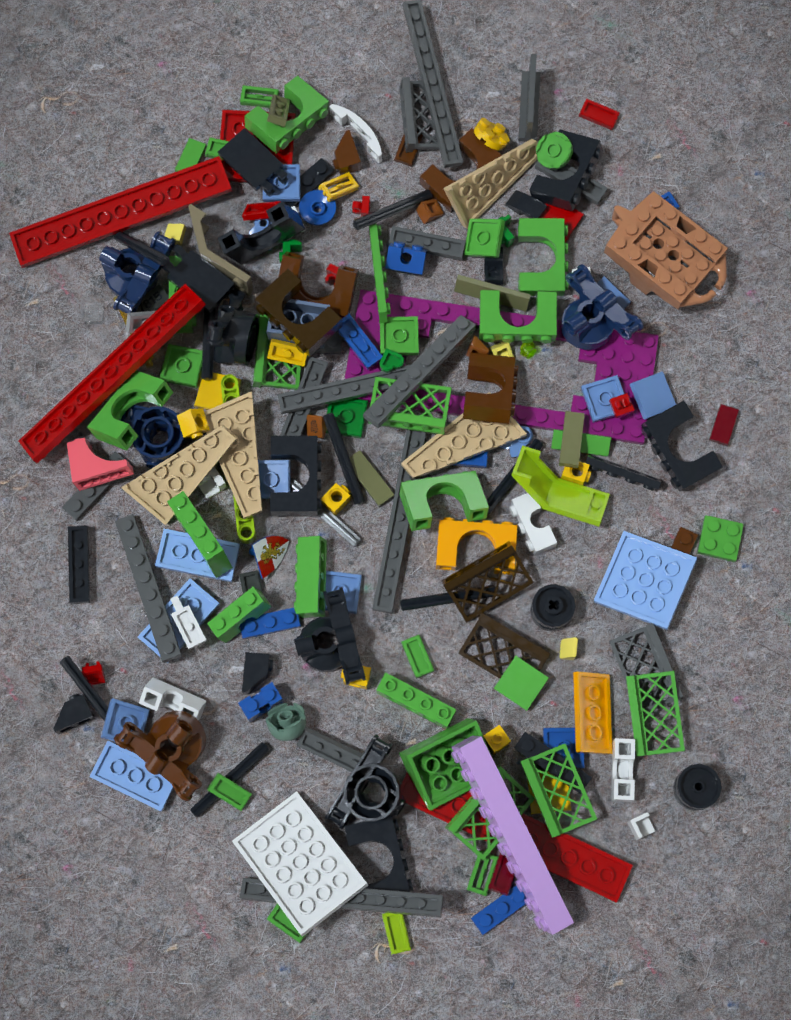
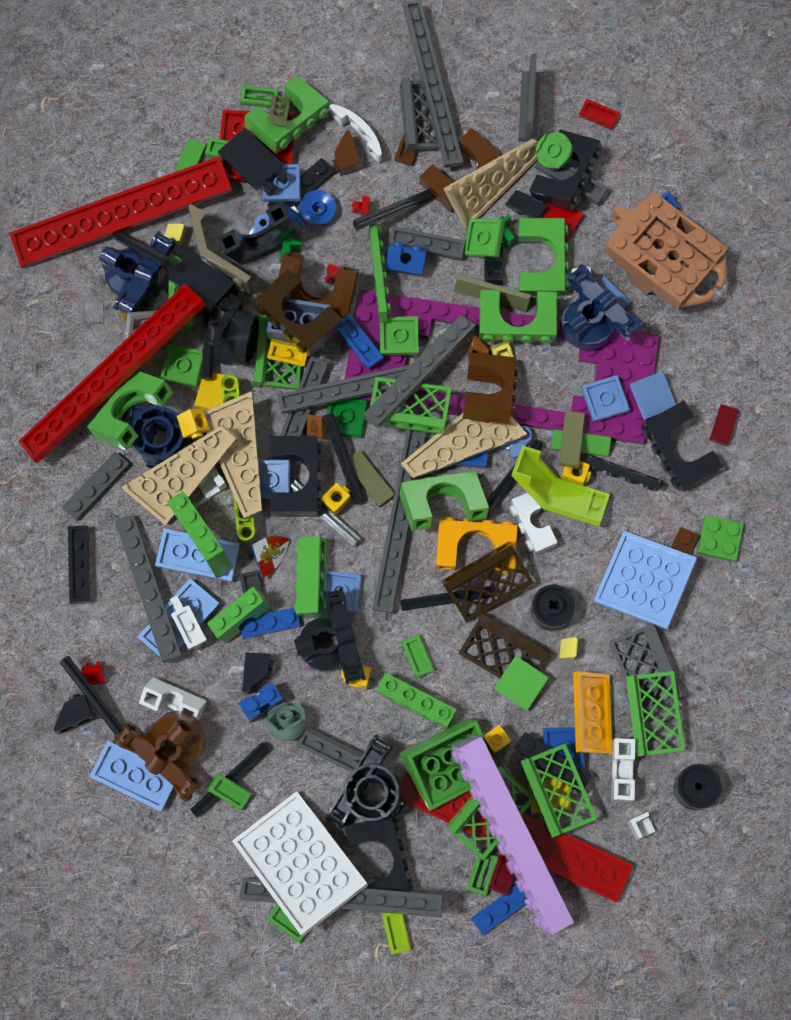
(89, 469): coral arch -> none
(122, 712): medium blue tile -> none
(257, 210): red tile -> none
(327, 192): yellow tile -> none
(391, 360): green tile -> none
(429, 211): dark orange slope -> none
(492, 134): yellow plate -> none
(528, 350): clear neon green plate -> none
(621, 405): red tile -> none

